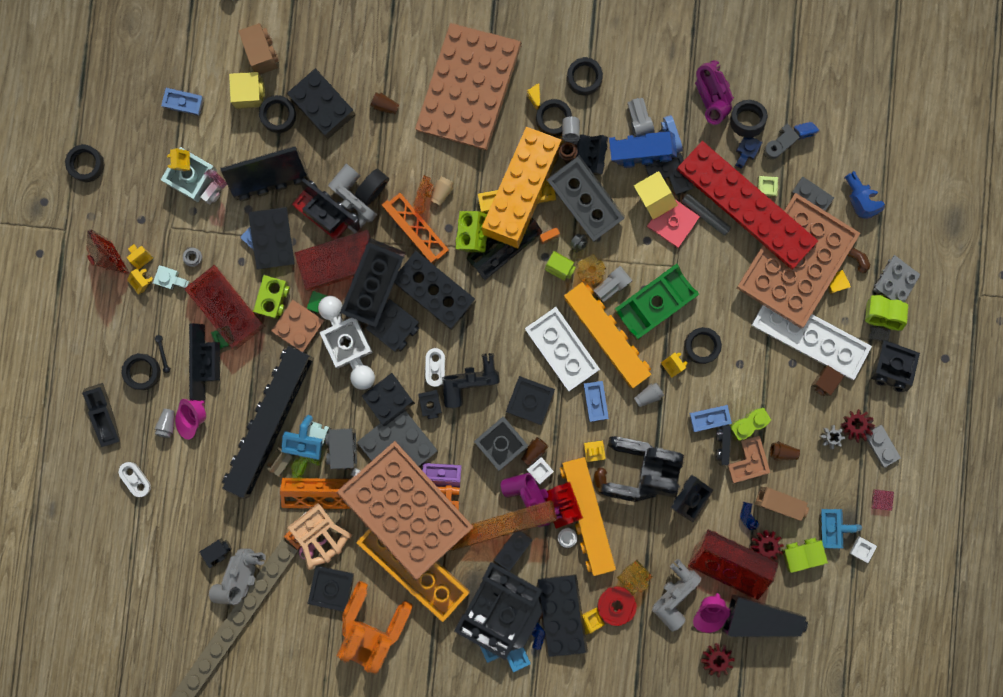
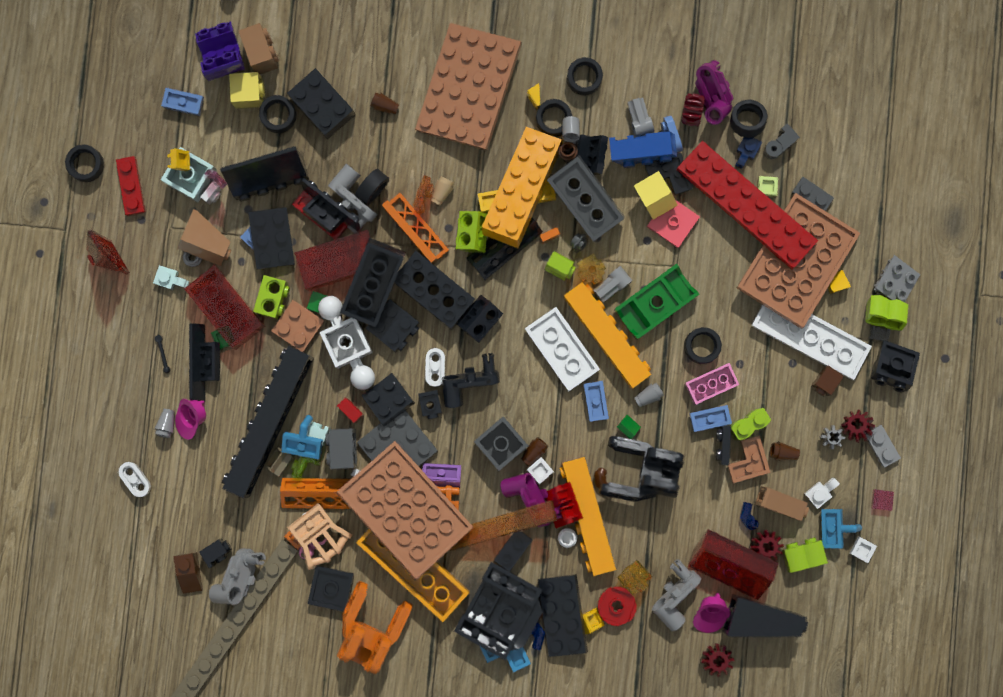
(101, 414): black slope -> none
(130, 186): none -> red plate
(137, 280): yellow tile -> none
(139, 256): yellow tile -> none
(141, 357): black tyre -> none
(188, 572): none -> reddish brown slope
(204, 240): none -> medium nougat slope
(219, 51): none -> dark purple slope
(350, 410): none -> red piece
(479, 318): none -> black brick
(530, 400): black plate -> none
(594, 451): yellow tile -> none
(628, 427): none -> green tile
(673, 364): yellow tile -> none
(692, 498): black plate -> none
(693, 109): none -> dark red gear
(706, 214): dark grey axle -> none
(711, 383): none -> bright pink piece
(806, 130): blue slope -> none
(820, 493): none -> white plate
(860, 199): blue piece -> none
(864, 264): reddish brown arm -> none

